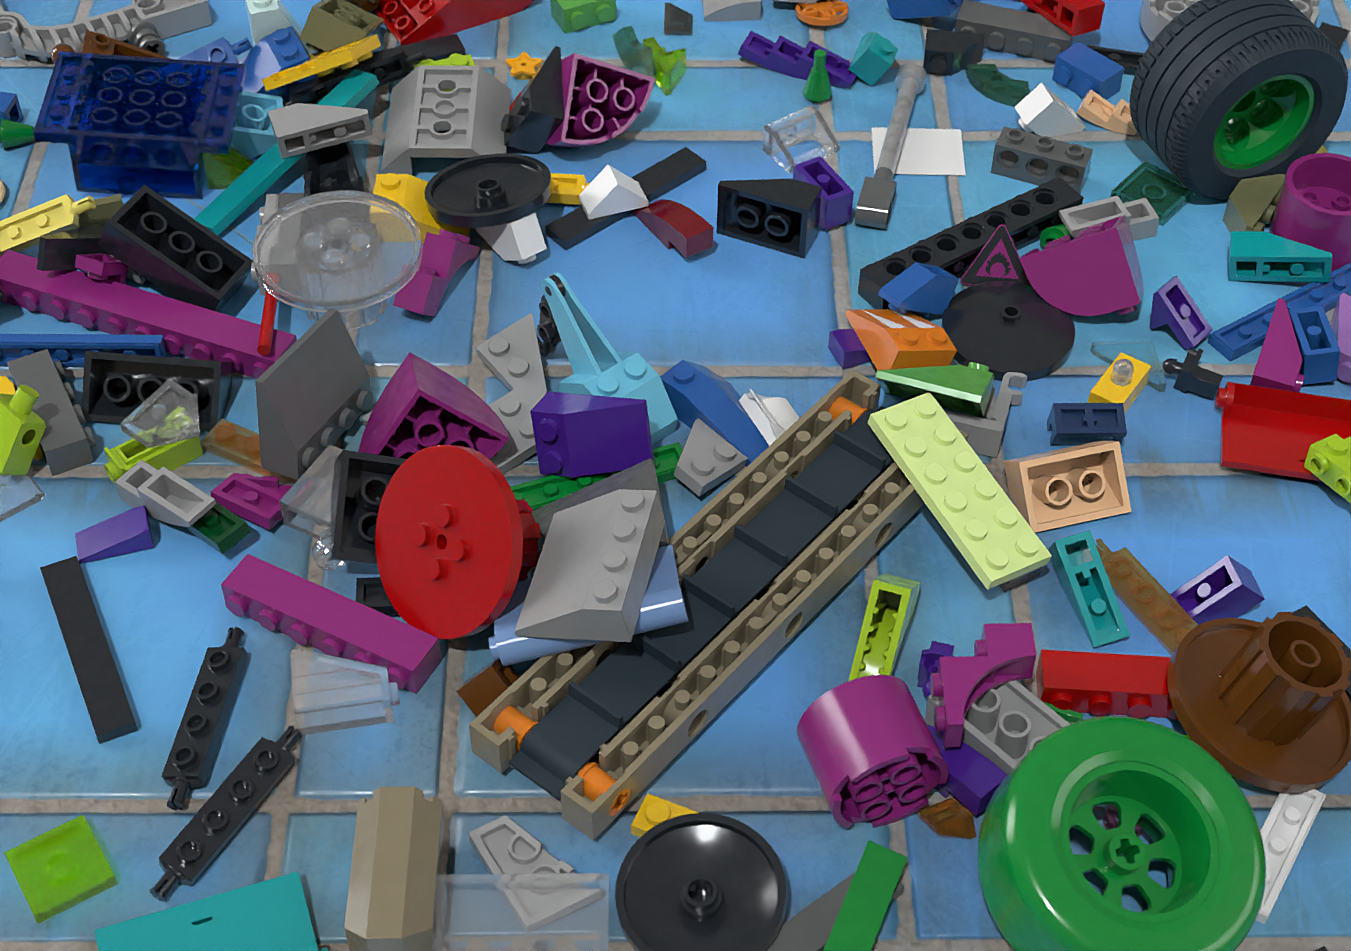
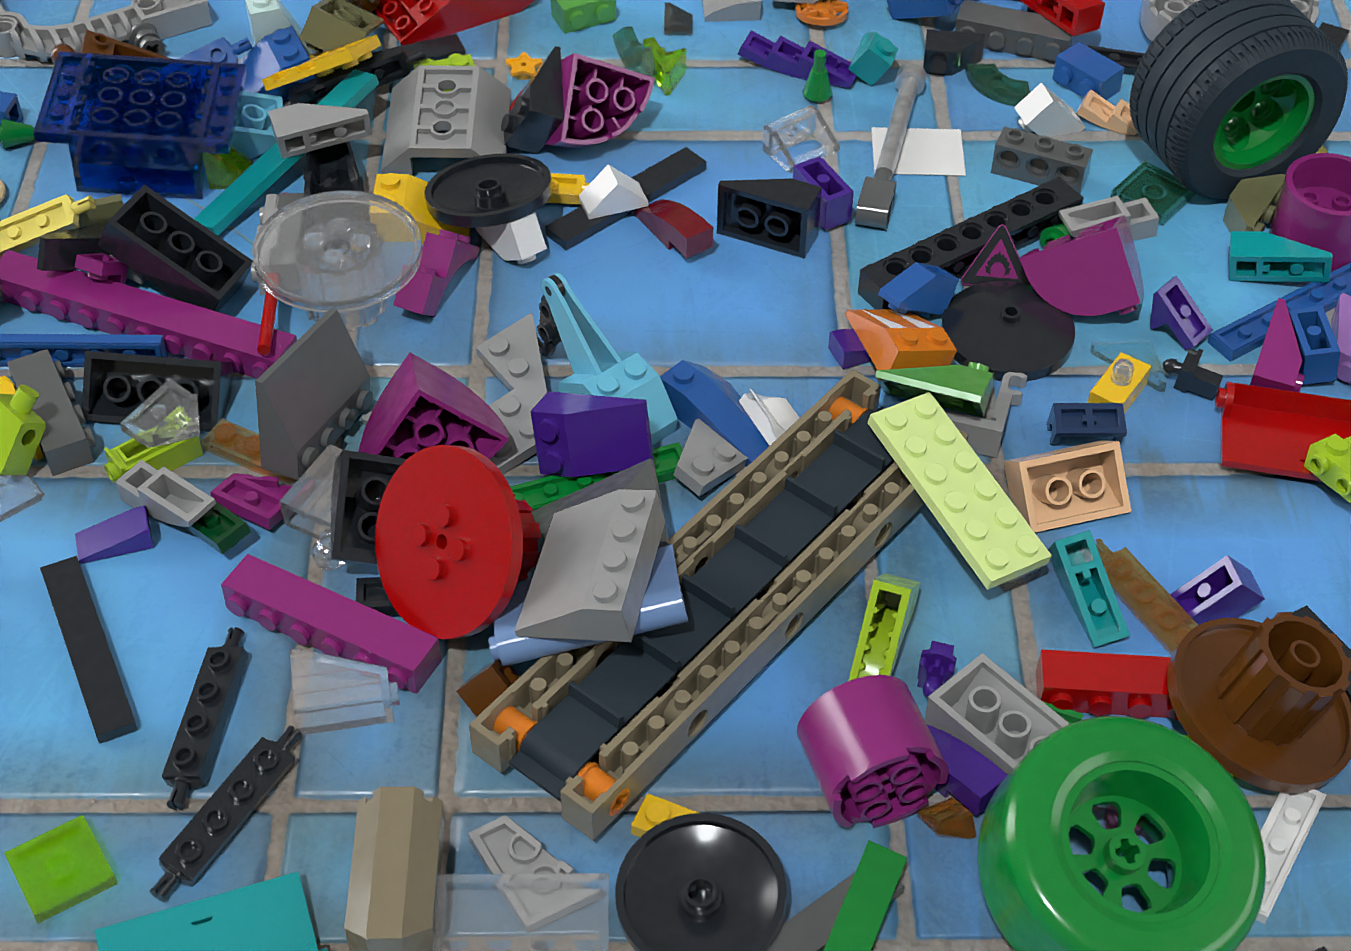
(999, 657): magenta arch -> none

